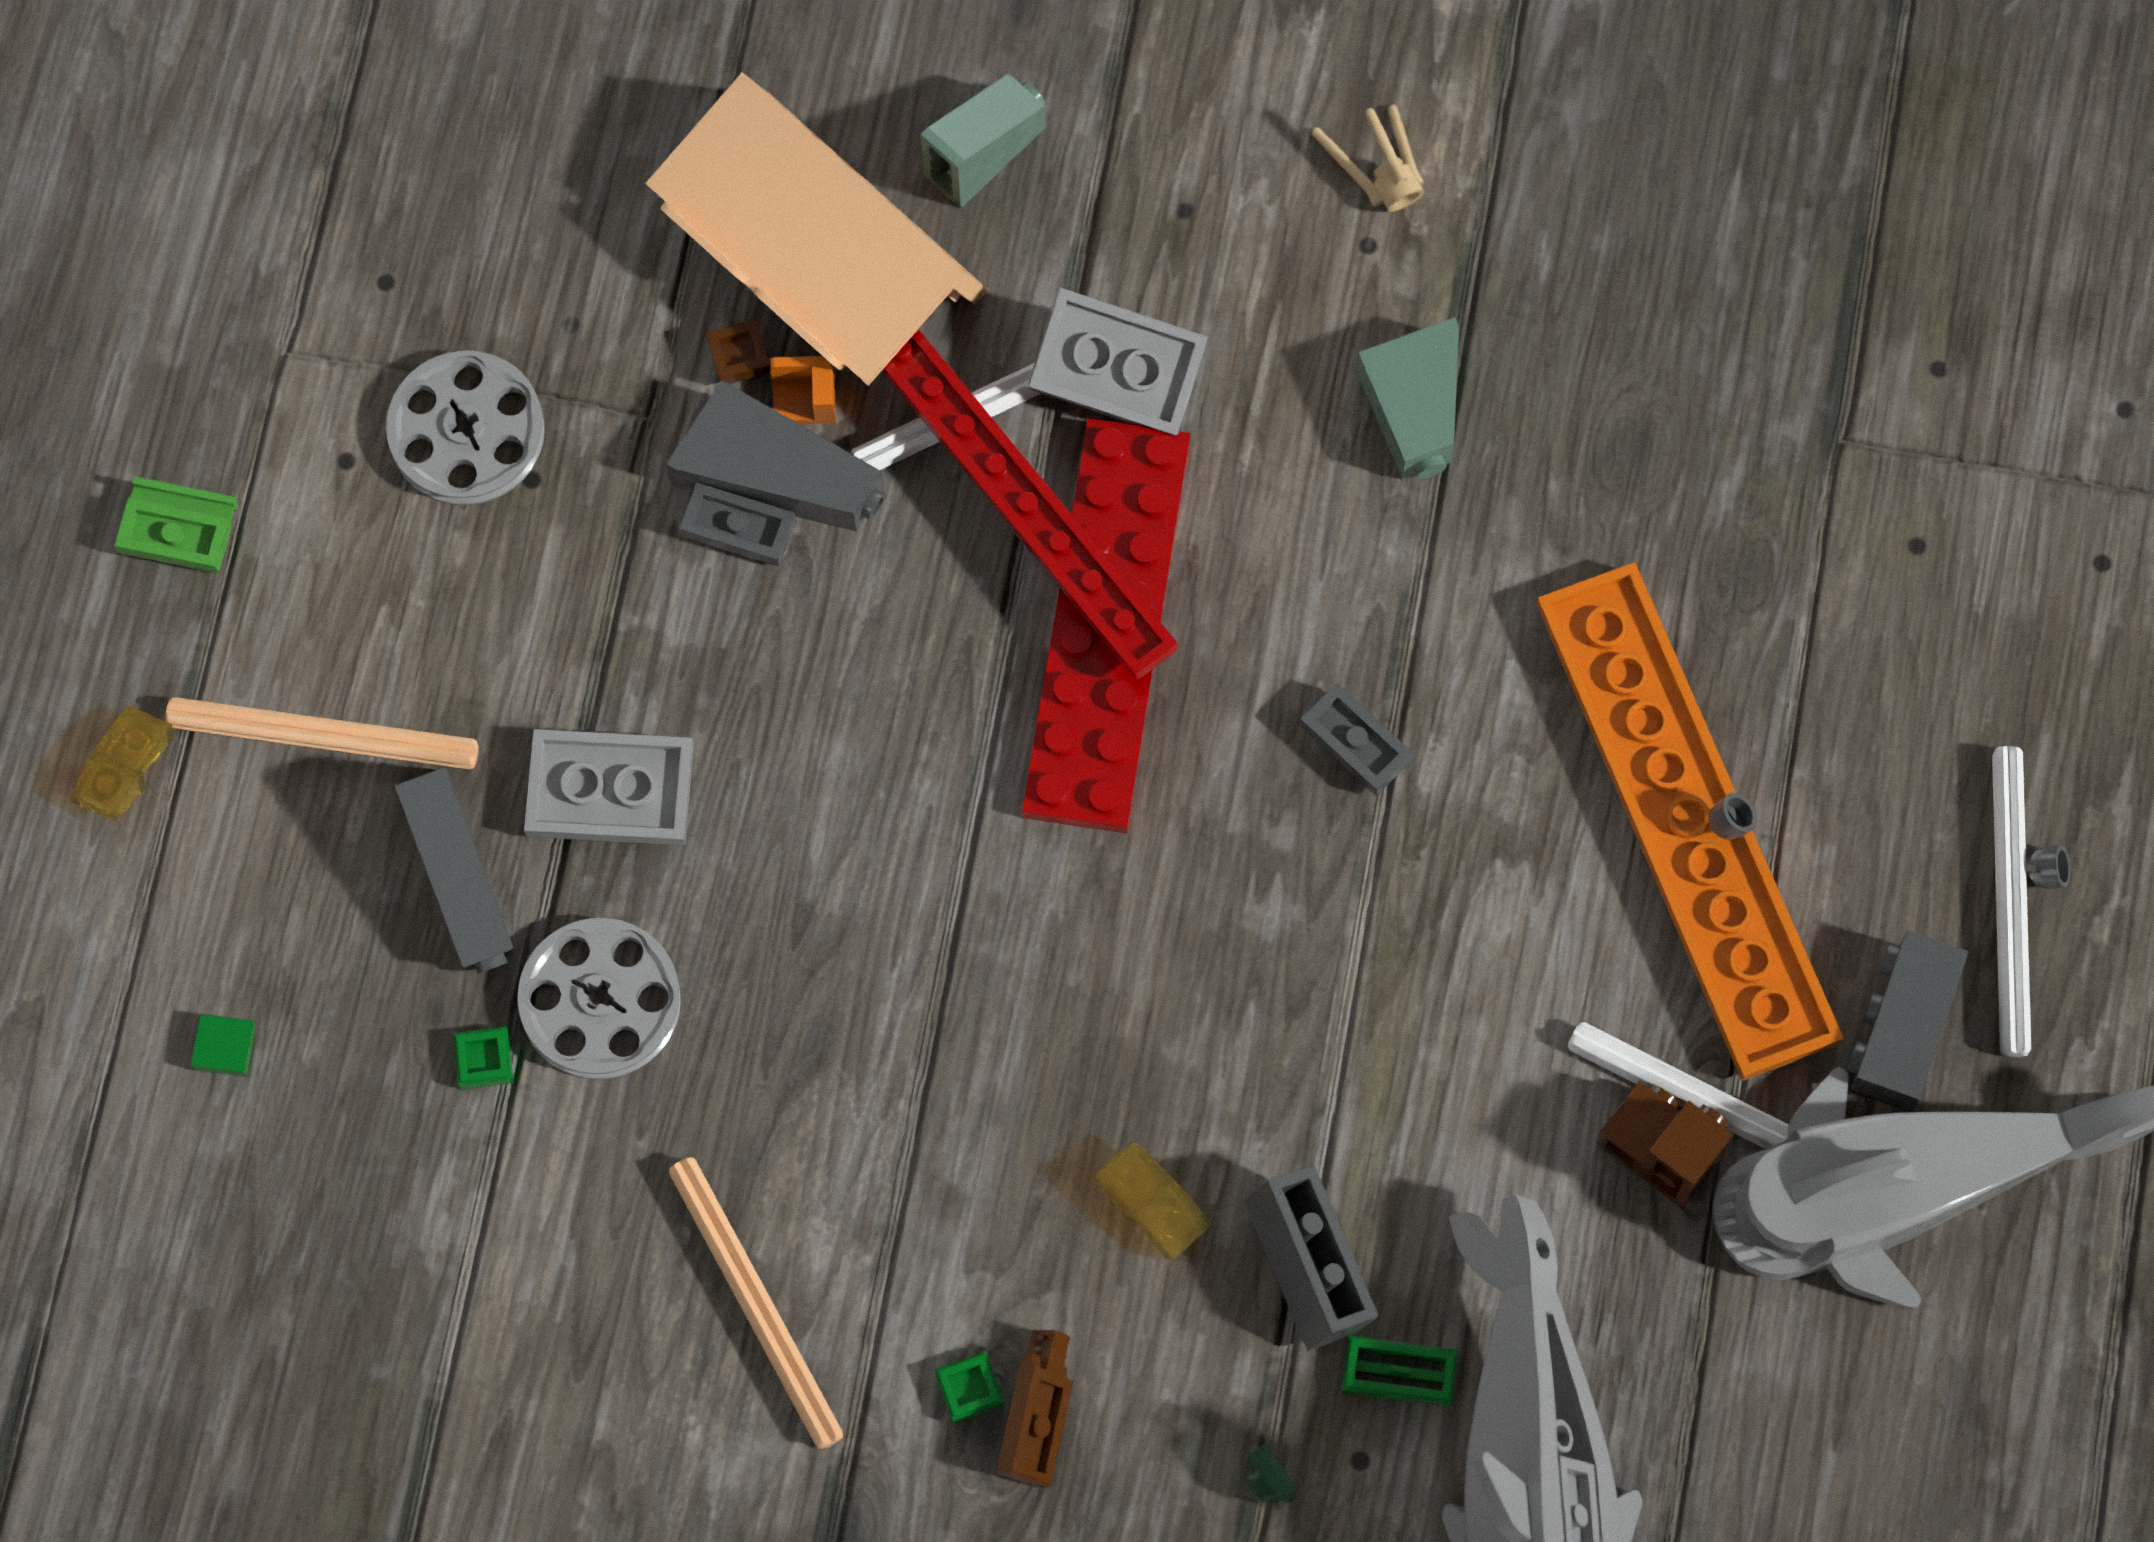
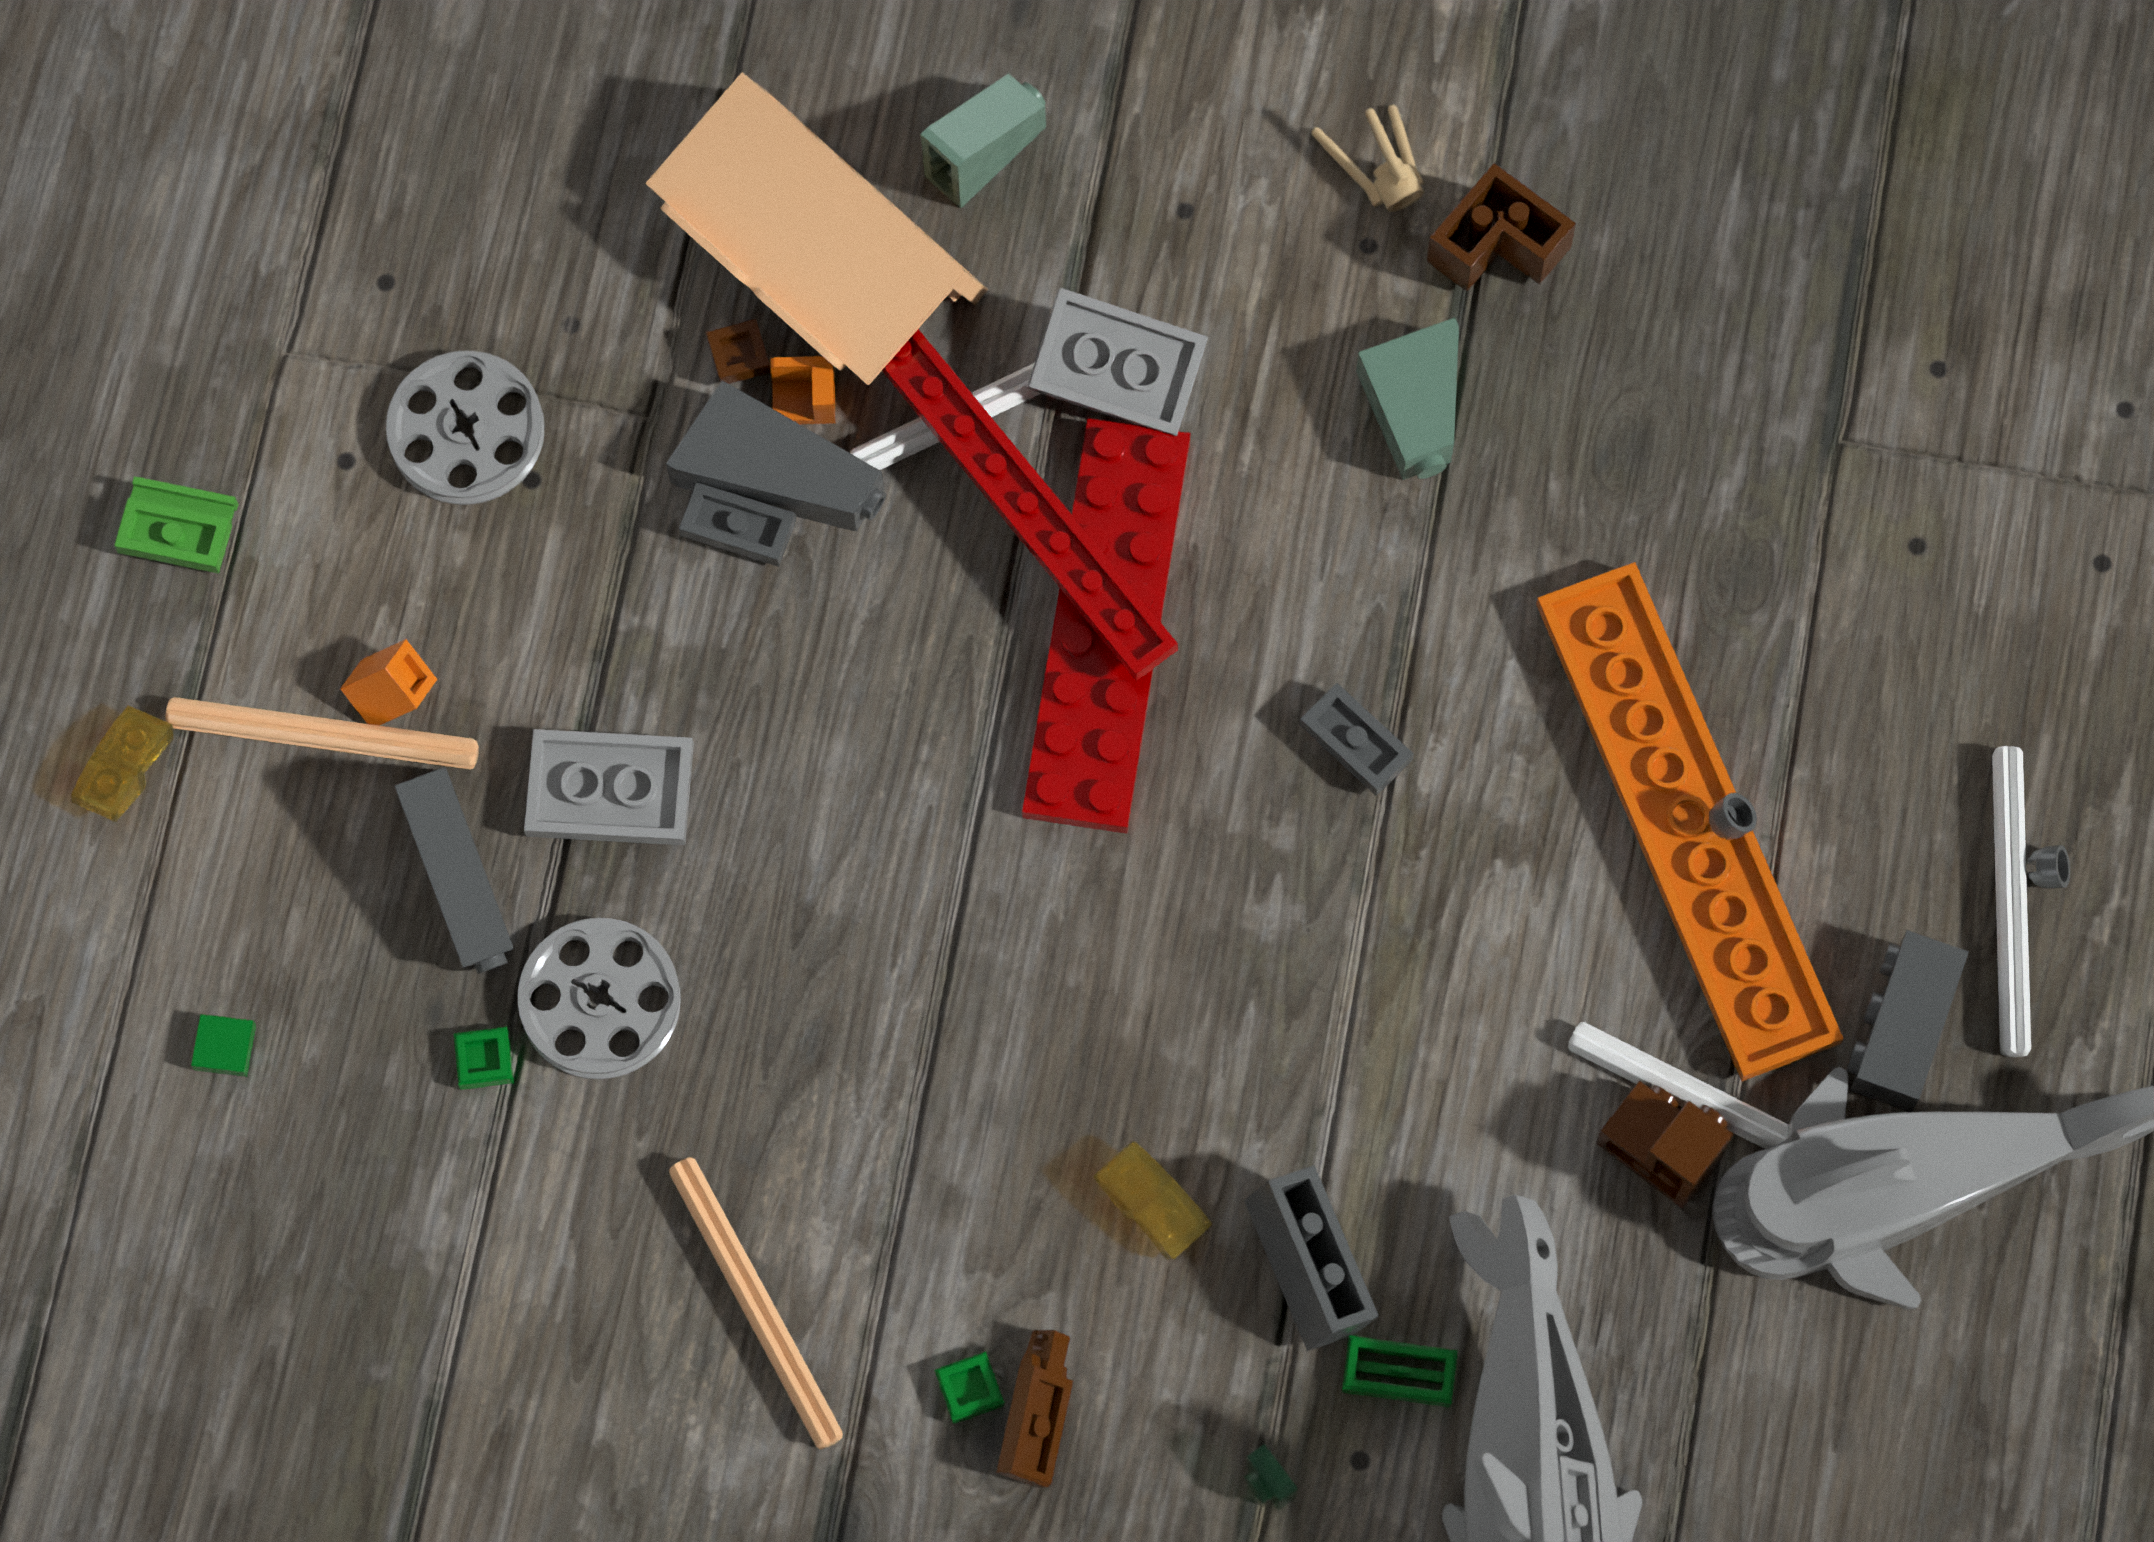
(388, 683): none -> orange panel
(1501, 220): none -> reddish brown brick

